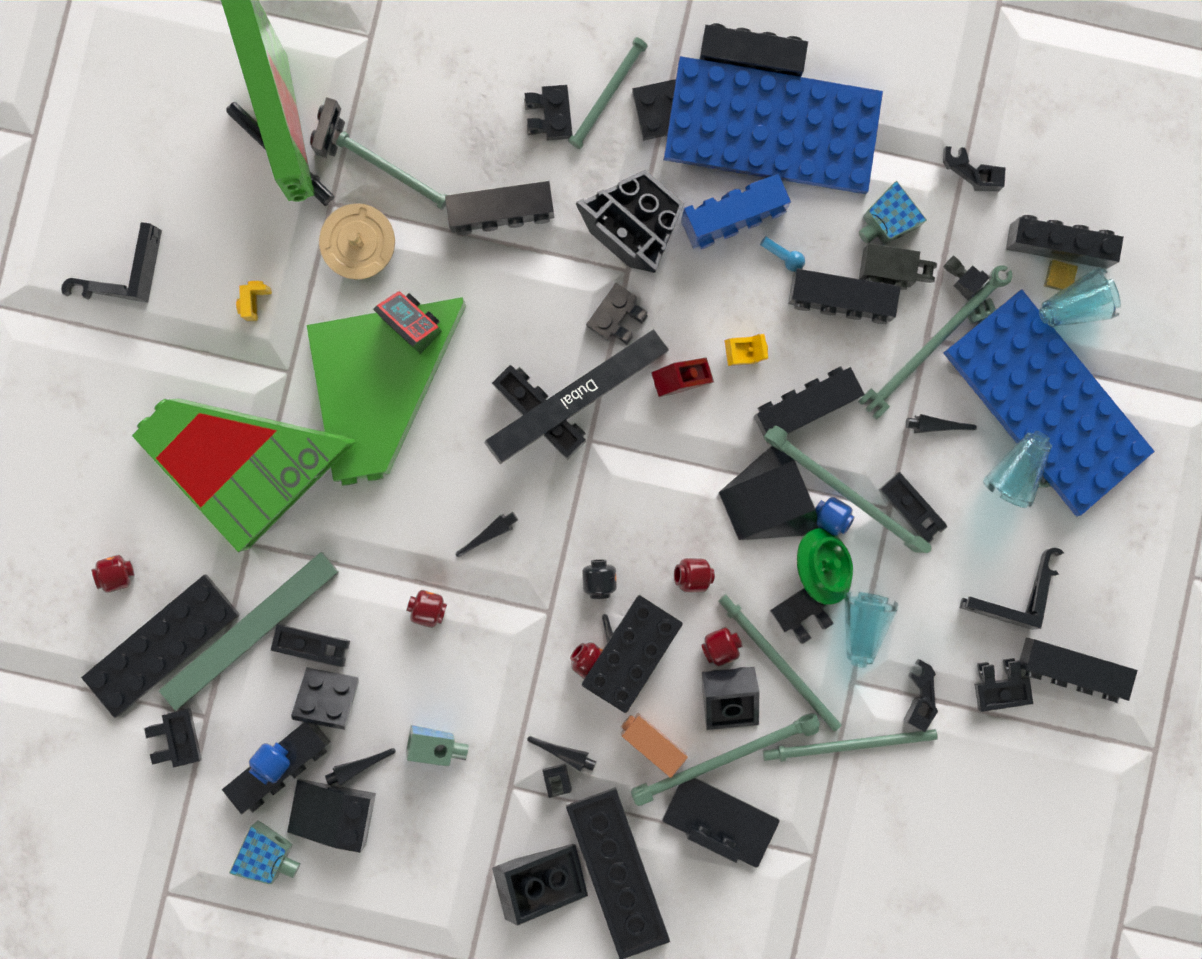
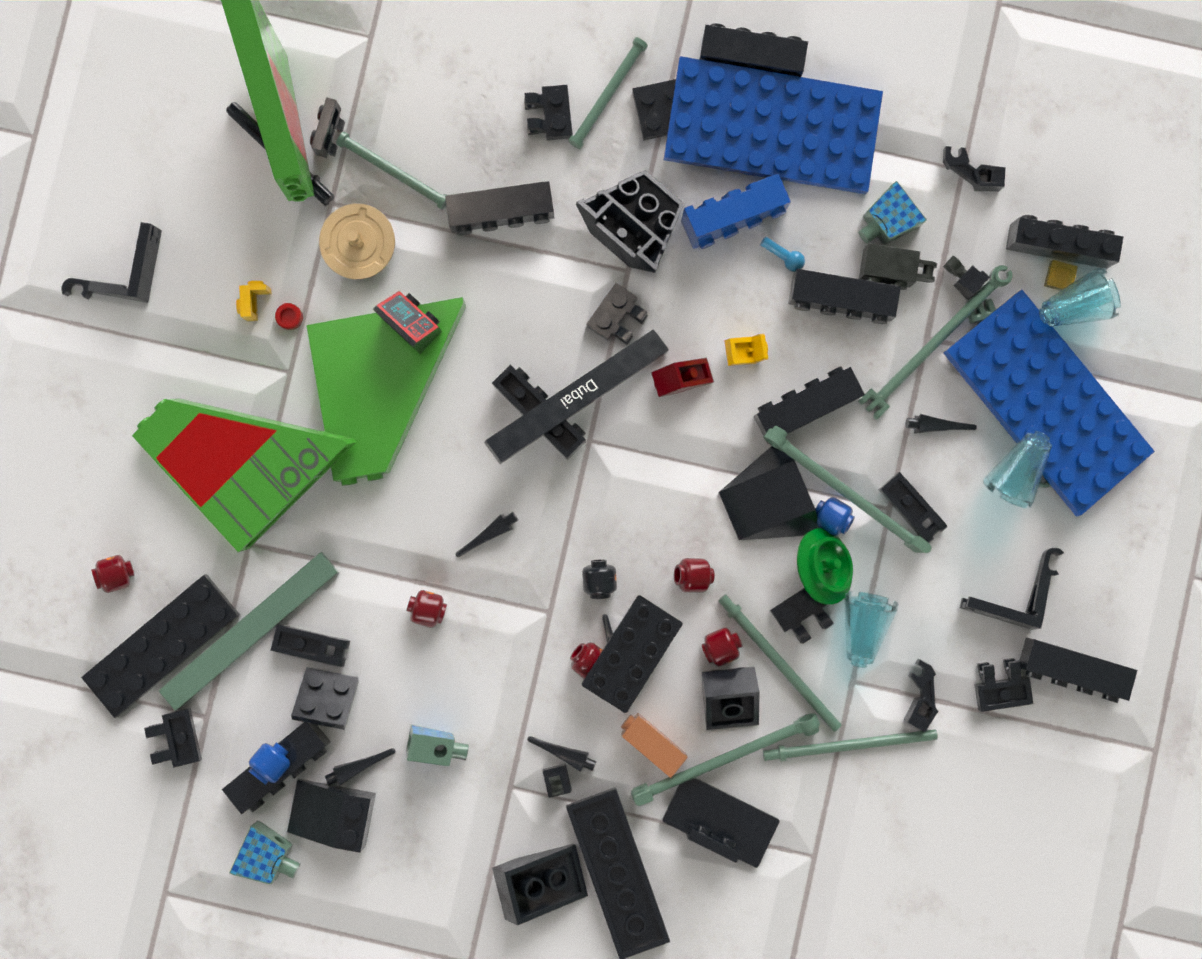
(289, 316): none -> red tile

